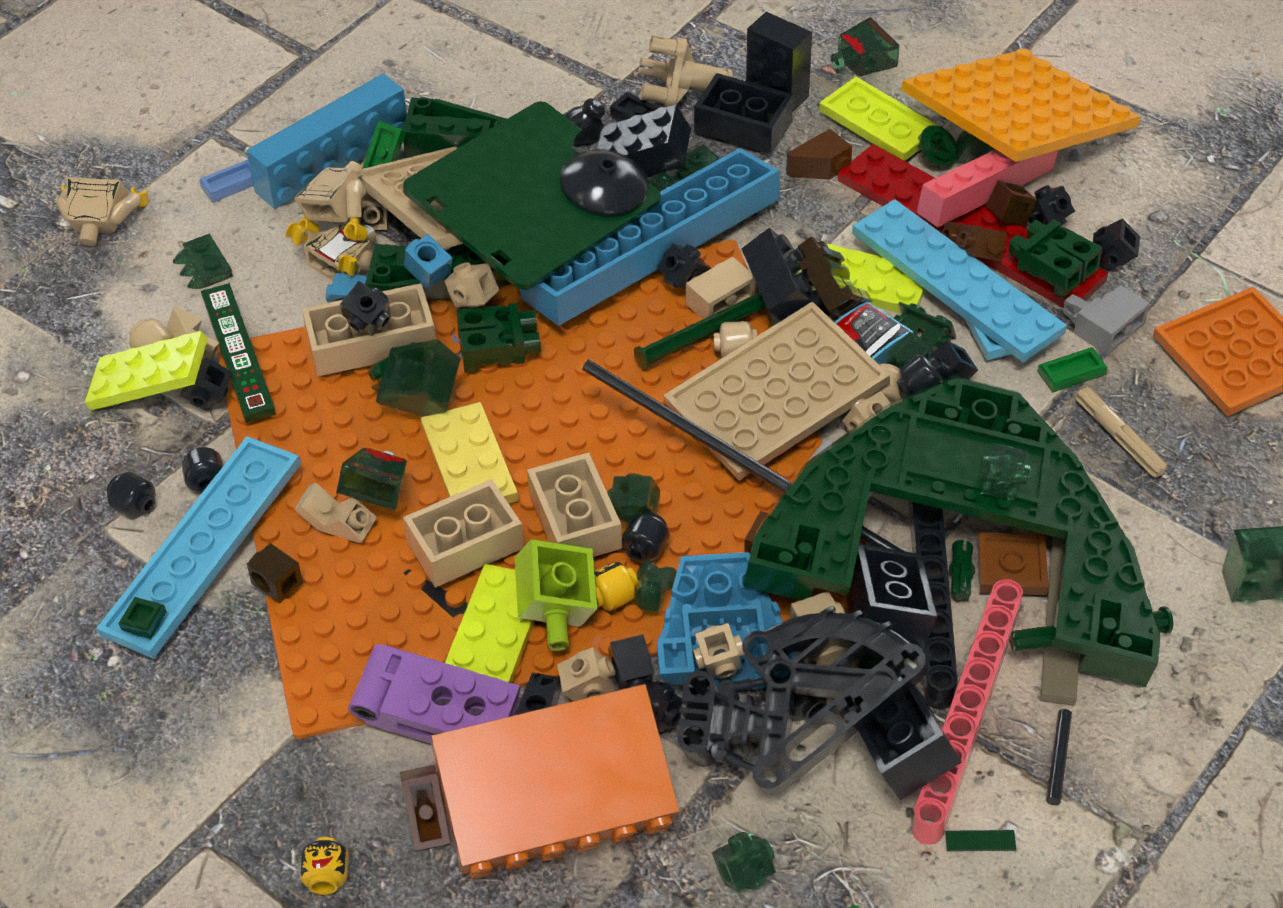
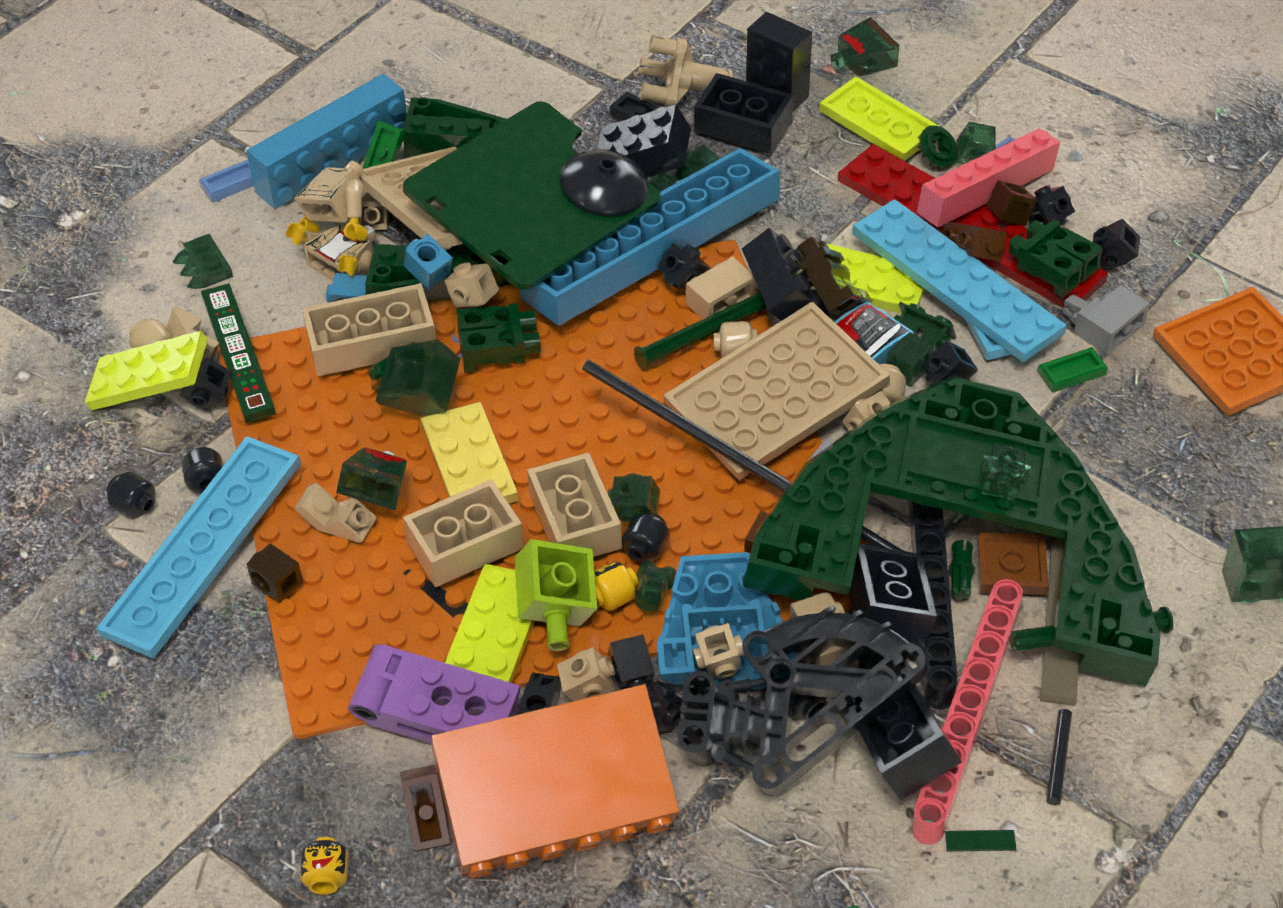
(97, 205): tan torso -> none
(142, 617): dark green tile -> none
(366, 309): black brick -> none
(588, 119): black hair -> none
(744, 861): clear green brick -> none
(819, 157): reddish brown slope -> none
(920, 374): black head -> none
(1020, 104): light orange plate -> none
(1121, 432): tan axle -> none

